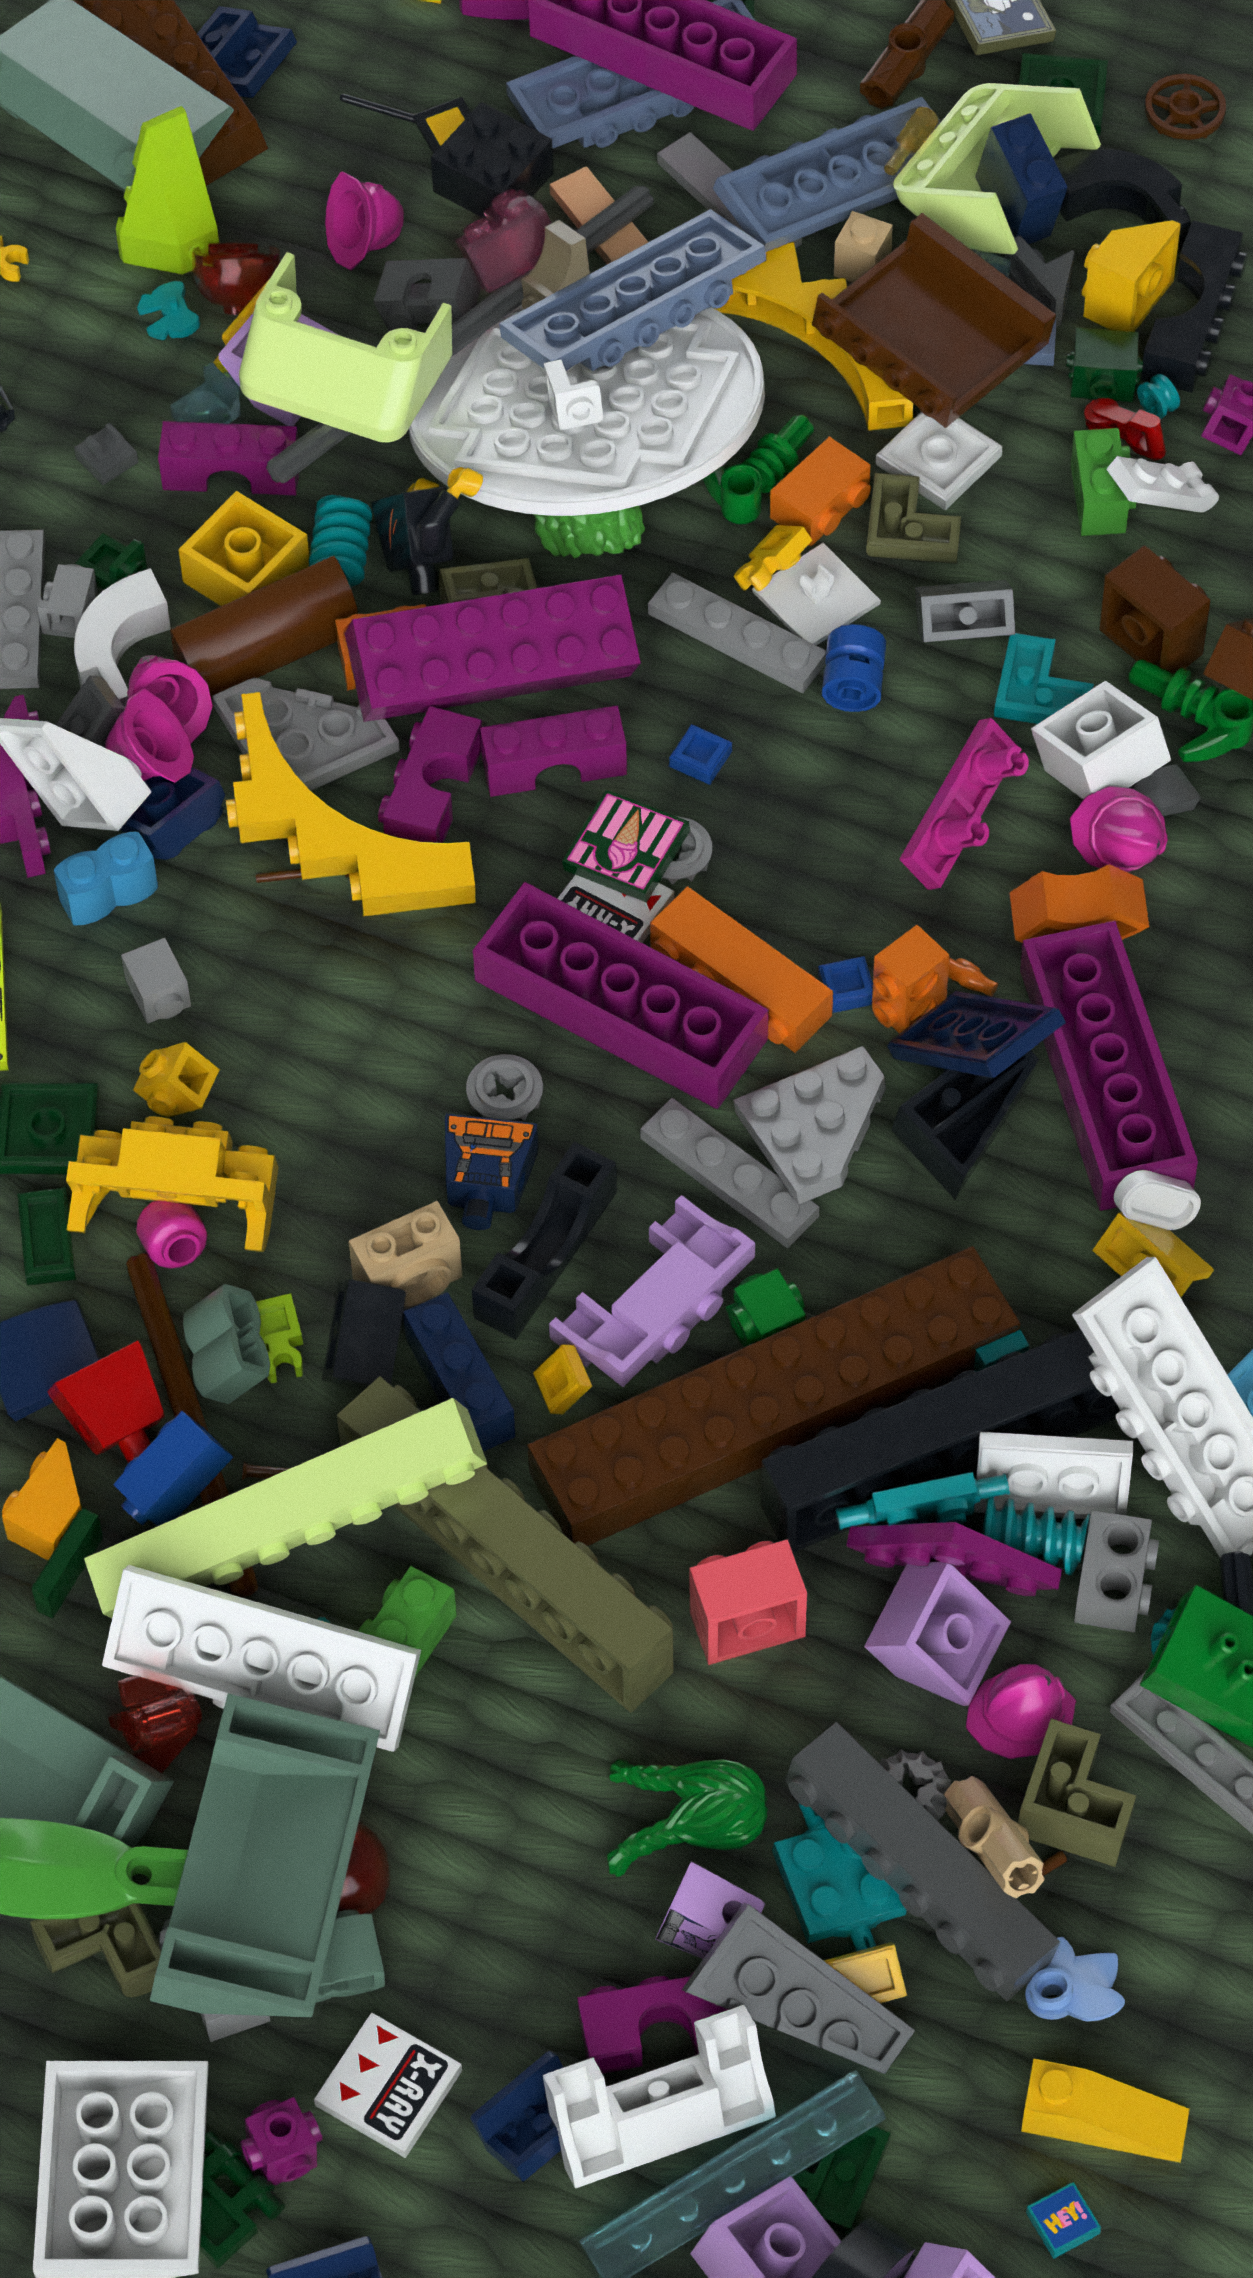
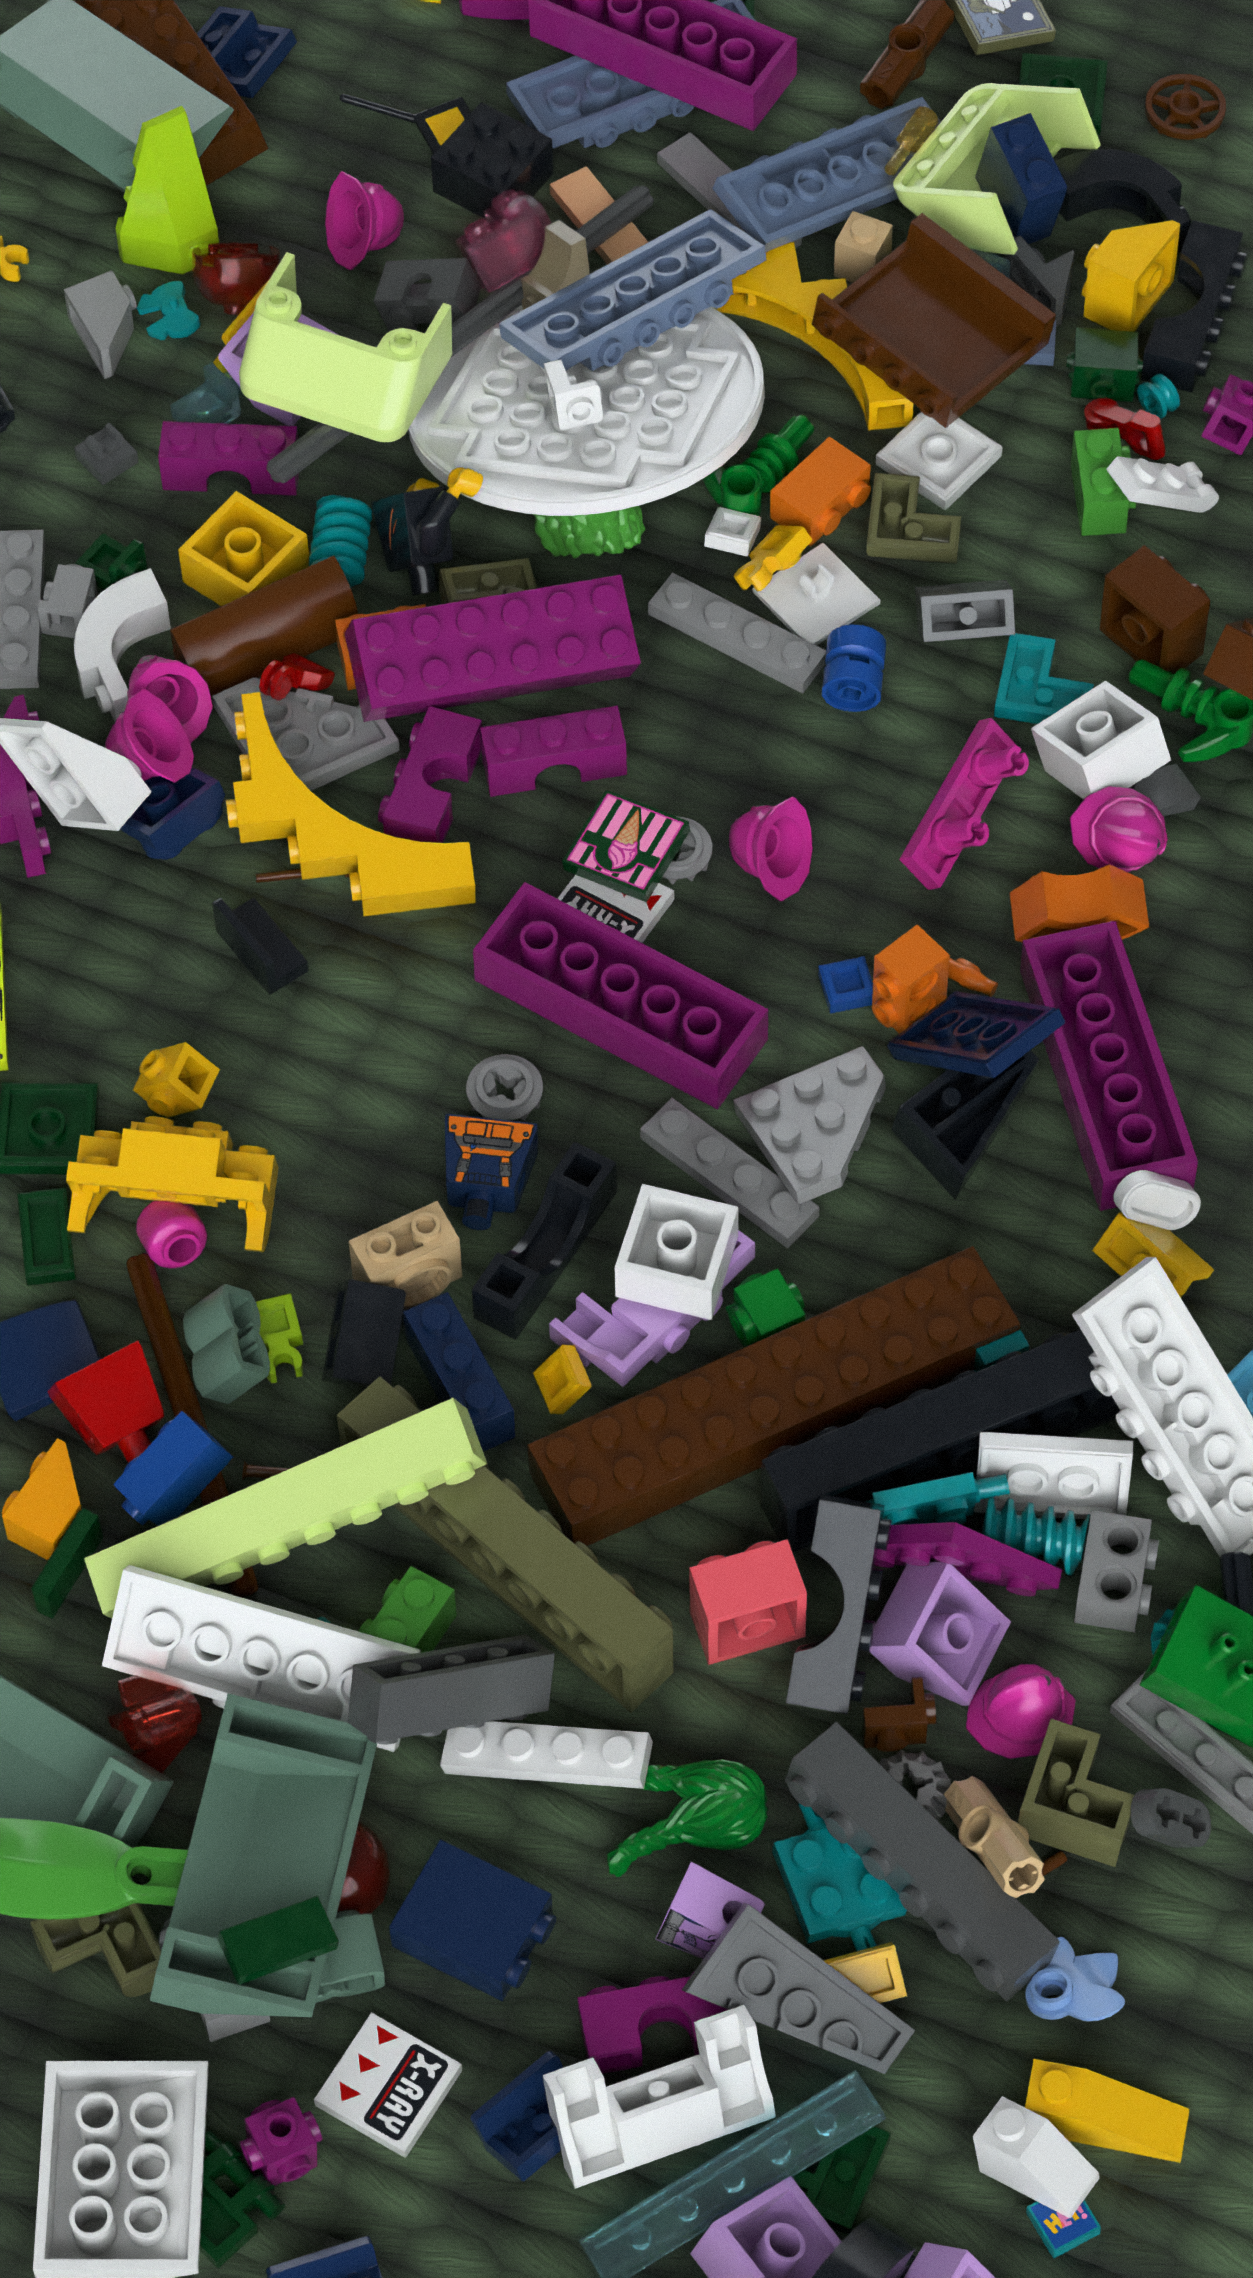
(92, 711): dark grey slope -> none
(100, 880): dark azure brick -> none
(102, 318): none -> light grey slope
(156, 980): light grey brick -> none
(259, 944): none -> black panel
(278, 1940): none -> dark green tile
(296, 673): none -> red piece
(450, 1688): none -> dark grey brick
(473, 1921): none -> dark blue brick
(549, 1754): none -> white plate
(676, 1251): none -> white brick
(700, 754): blue tile -> none
(732, 531): none -> white tile
(733, 956): orange brick -> none
(774, 846): none -> dark pink piece
(848, 1539): none -> arch
(900, 1725): none -> reddish brown bracket
(1033, 2158): none -> white slope
(1168, 1825): none -> dark grey beam

